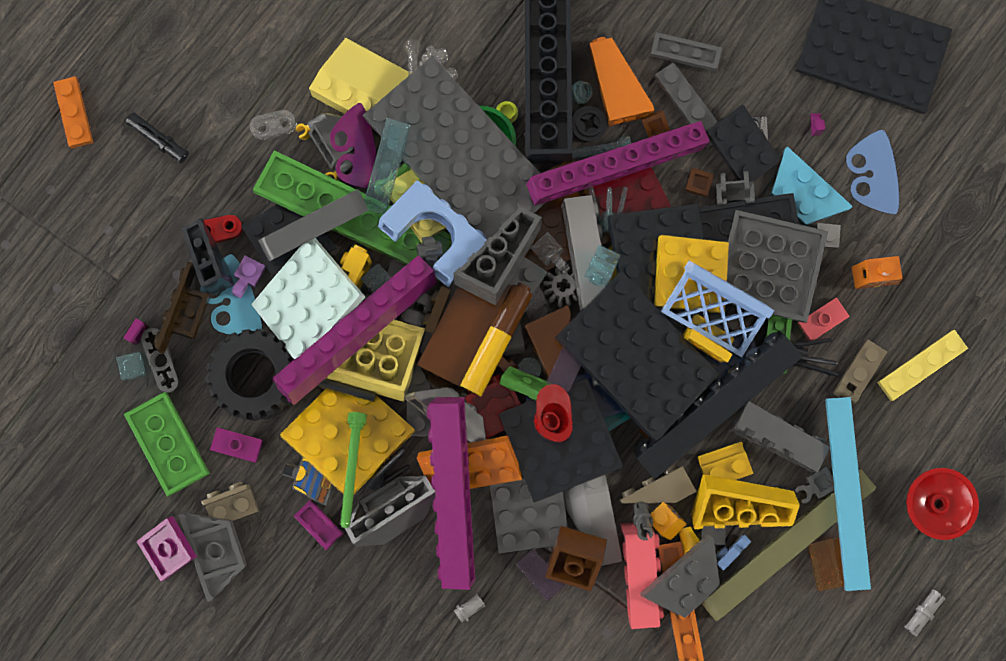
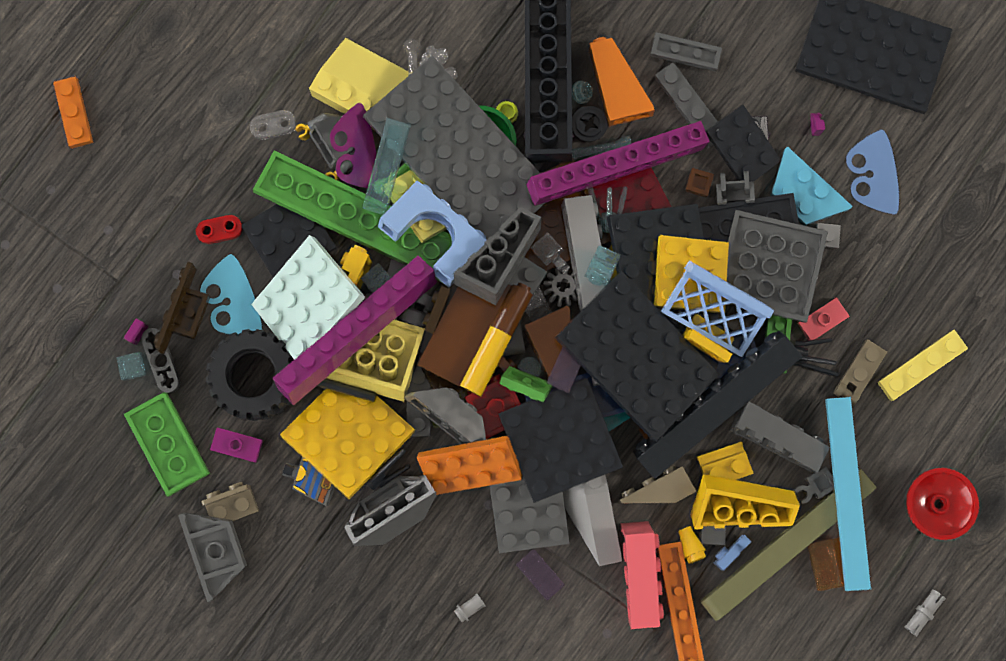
(165, 143): black pin -> none
(166, 548): plate -> none
(207, 258): black slope -> none
(248, 273): medium lavender plate -> none
(313, 225): dark grey beam -> none
(318, 524): magenta plate -> none
(356, 423): bright green piece -> none
(429, 250): dark grey gear -> none
(452, 492): magenta brick -> none
(553, 413): red piece -> none
(576, 558): reddish brown brick -> none
(643, 521): dark grey pin -> none
(655, 124): reddish brown plate -> none
(667, 521): light orange brick -> none
(687, 580): dark grey wing -> none
(878, 272): orange torso -> none

